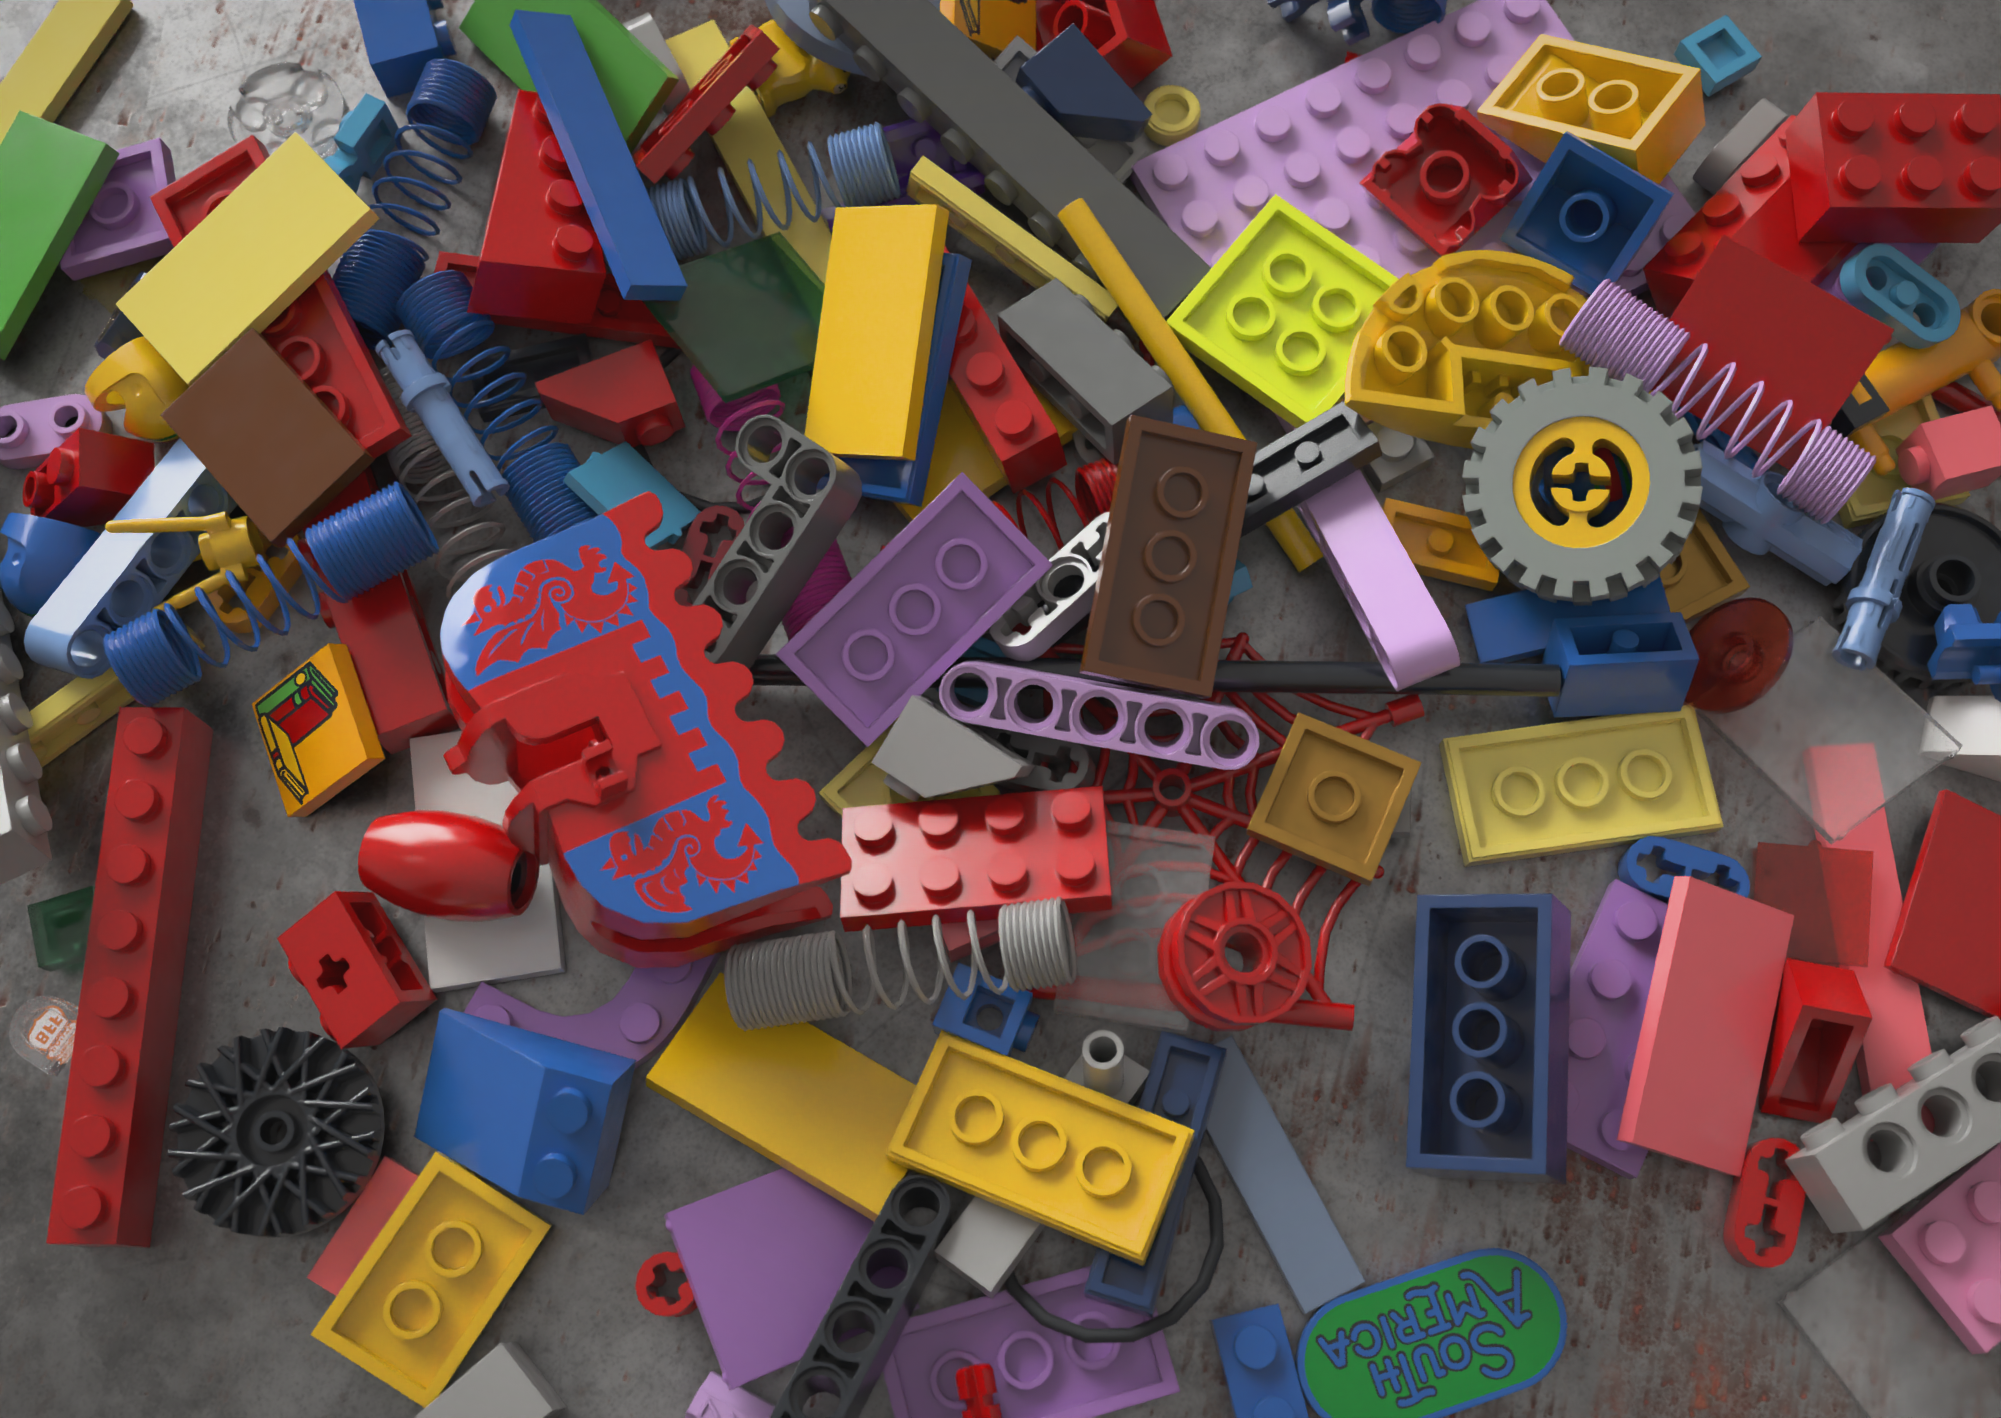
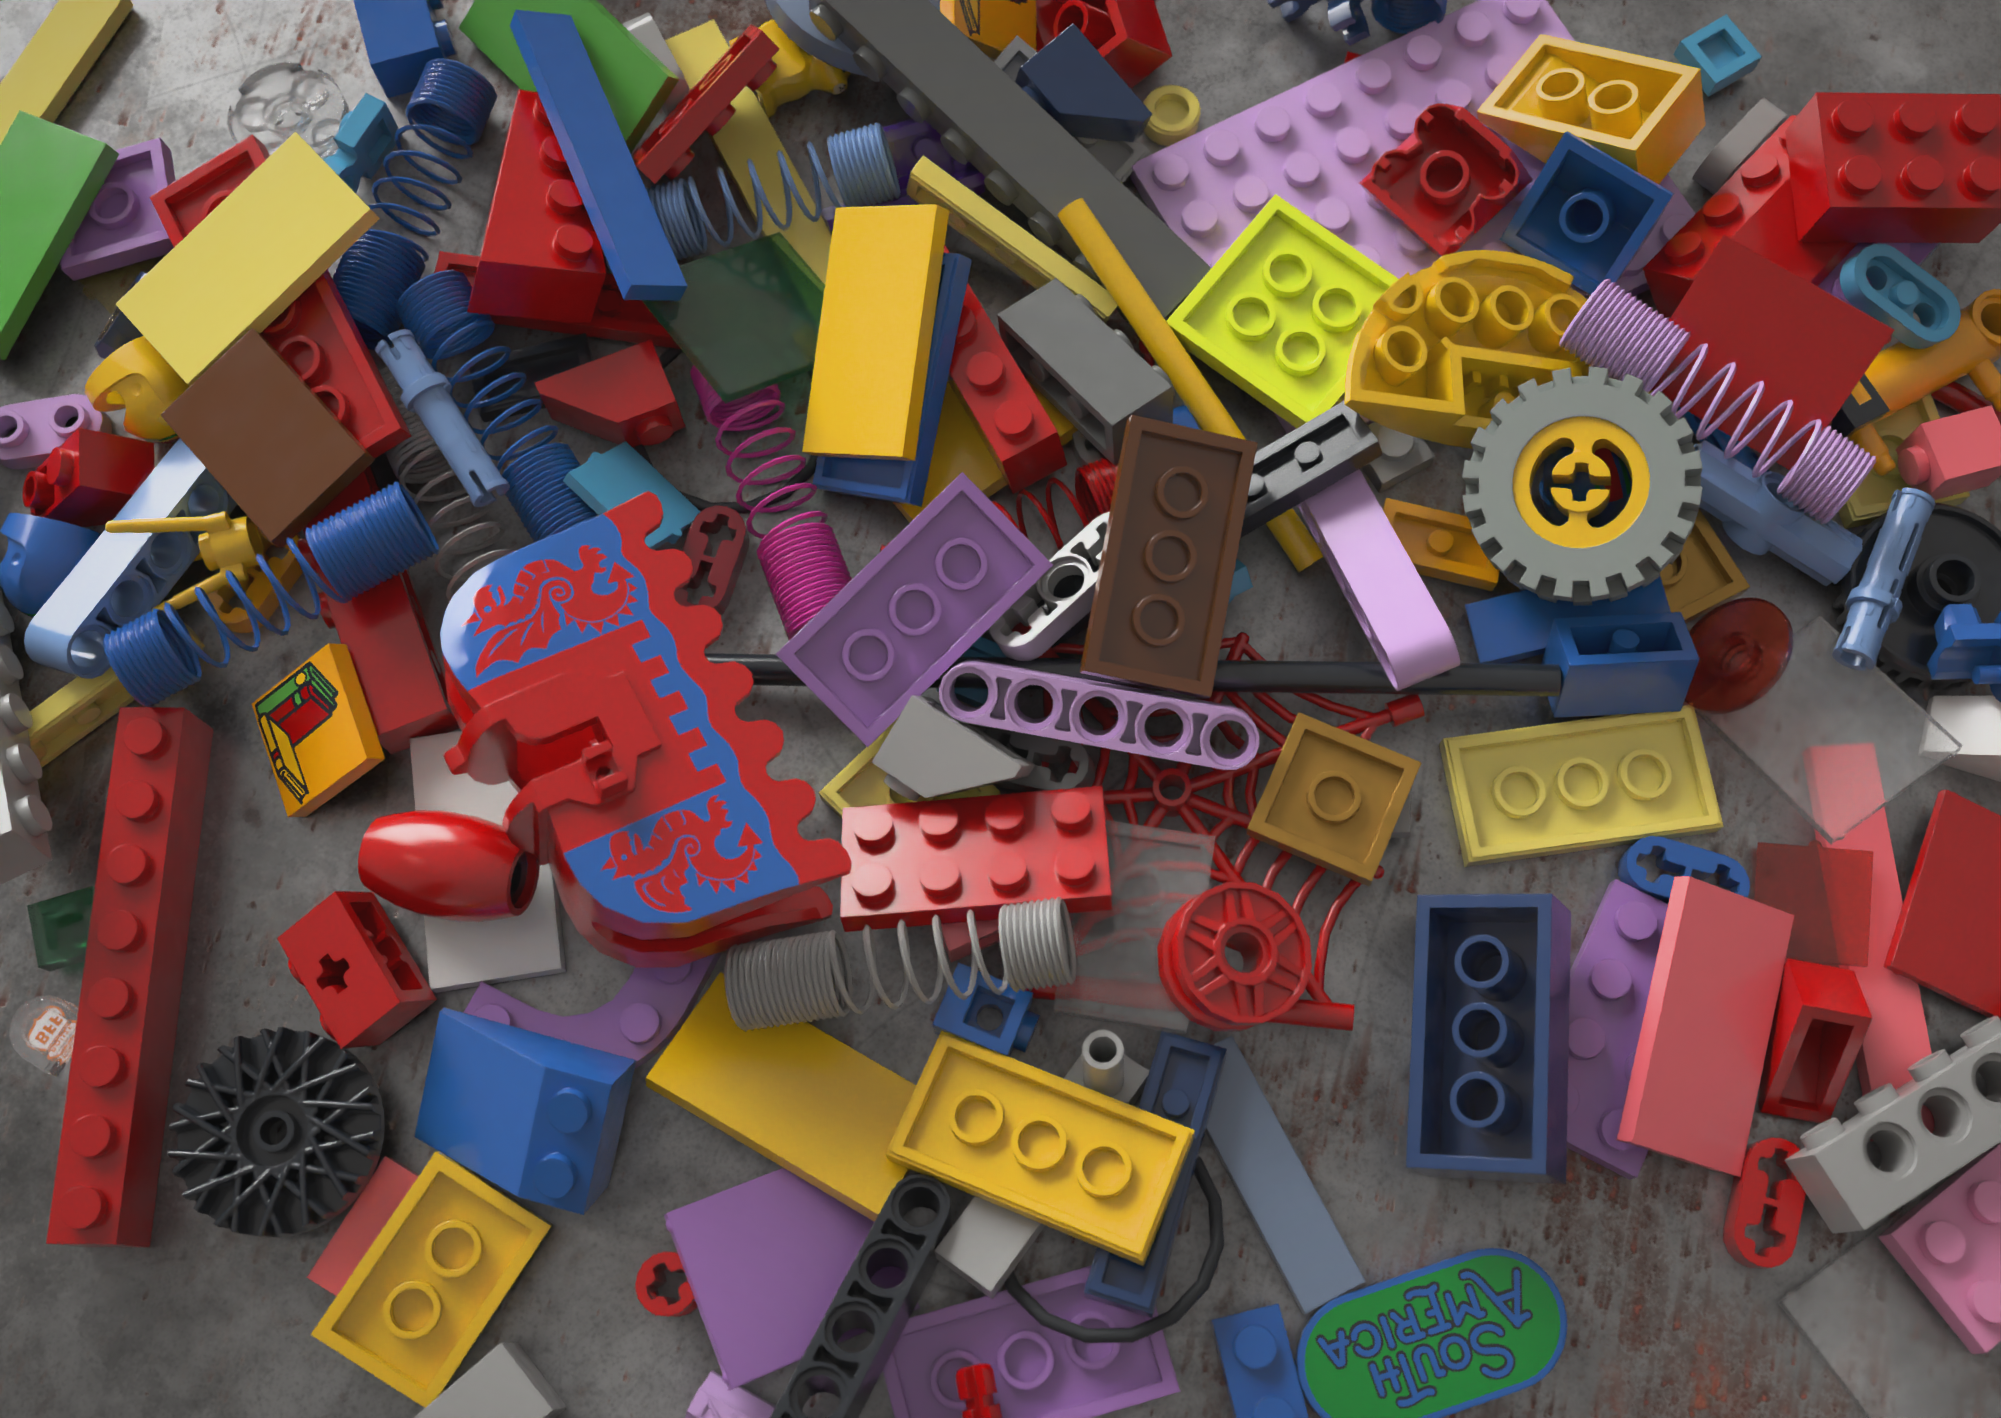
(758, 550): dark grey beam -> none

